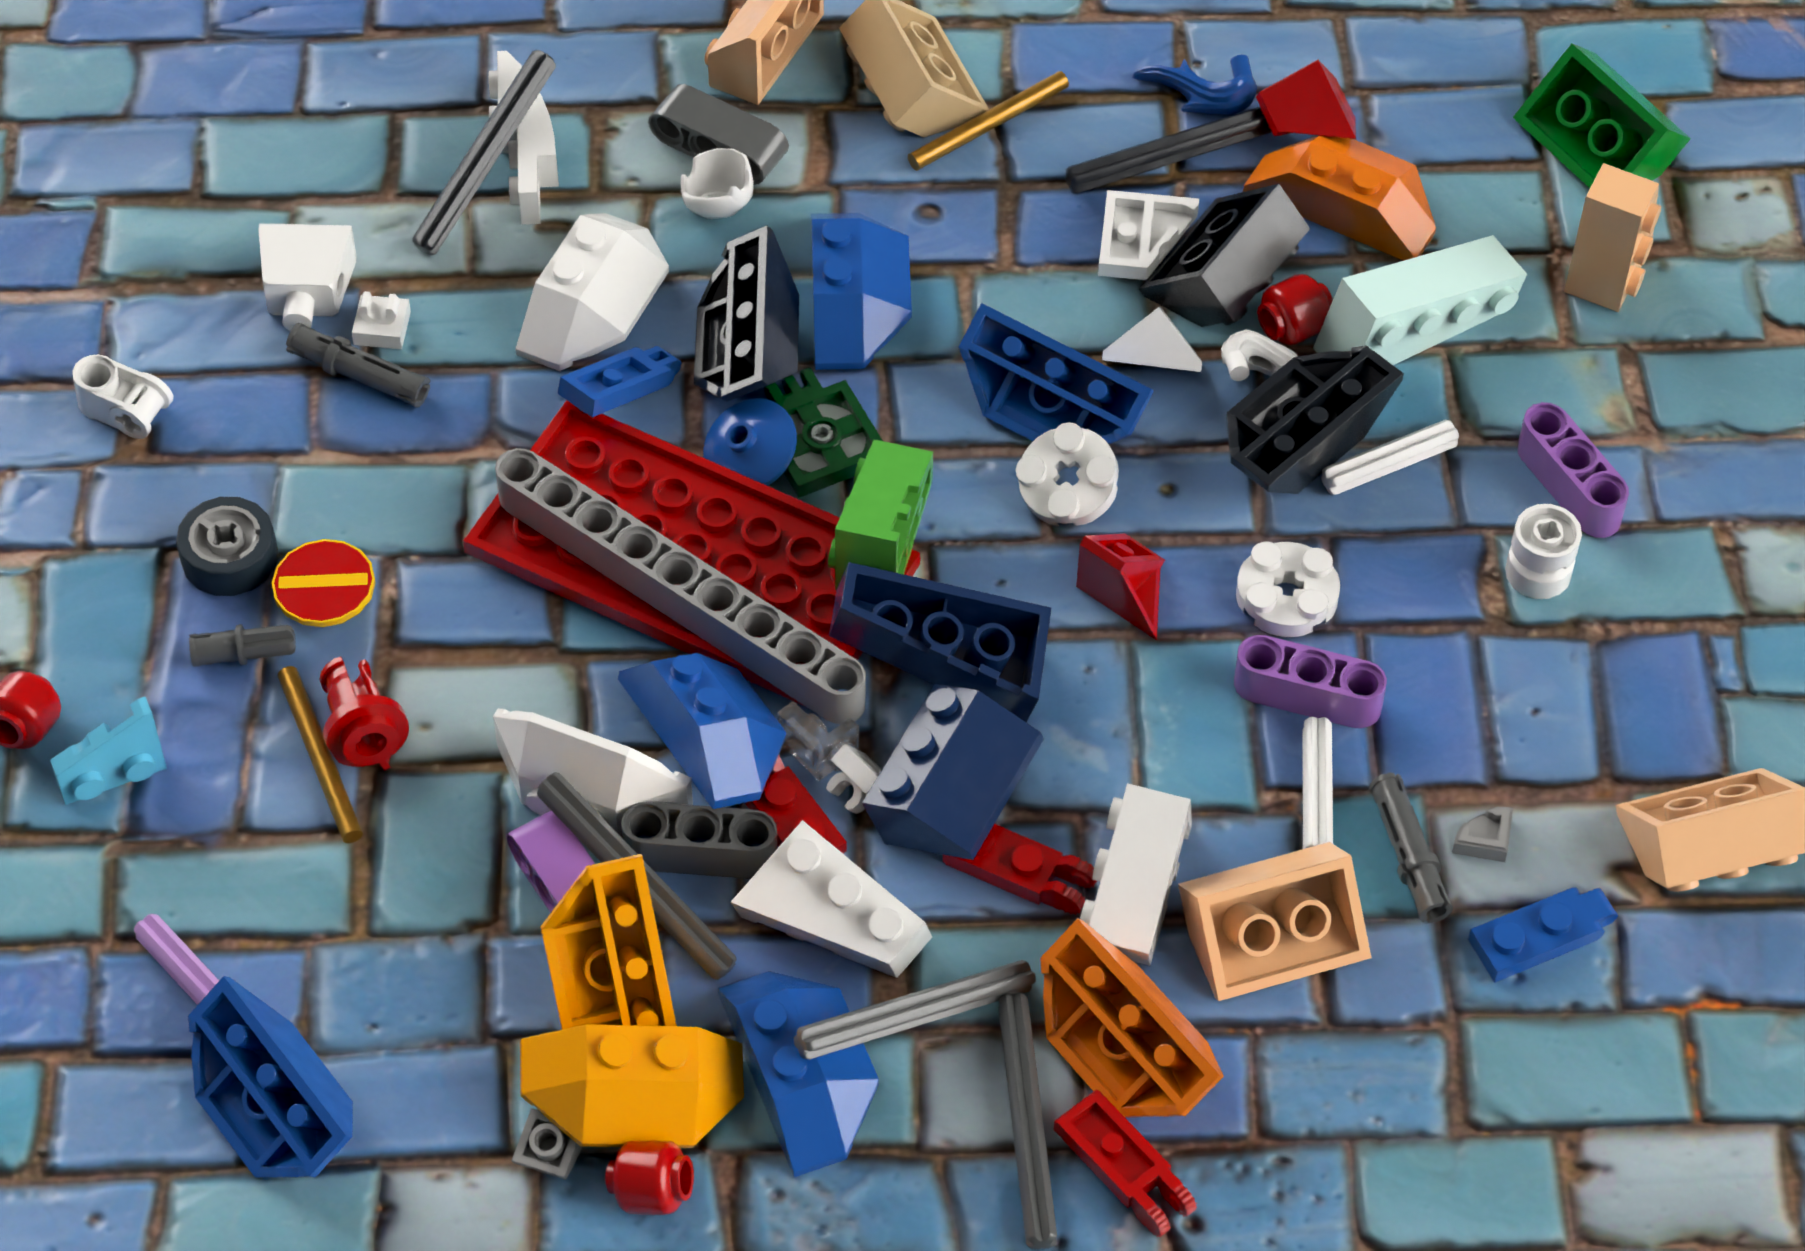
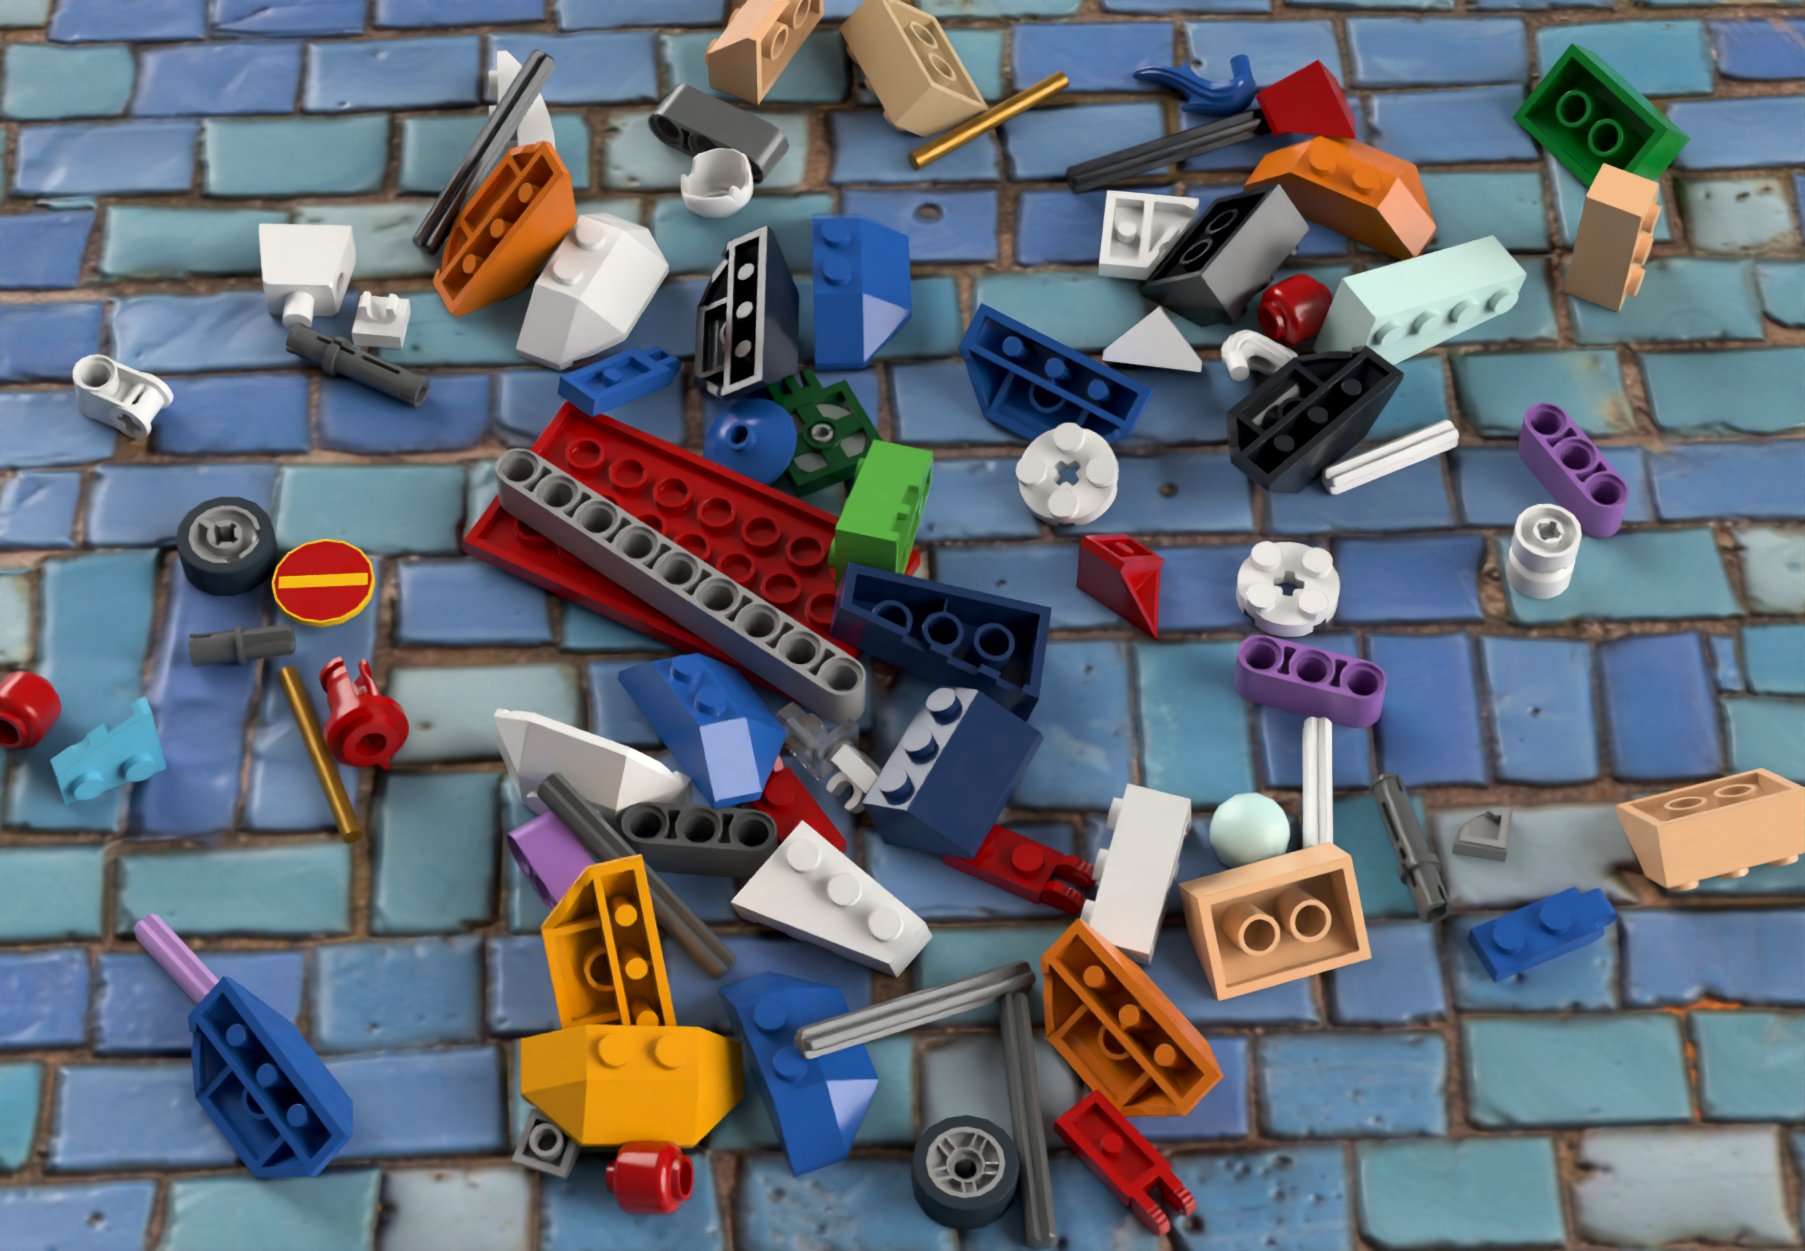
(507, 229): none -> orange wedge
(965, 1145): none -> wheel
(1248, 830): none -> light aqua hair

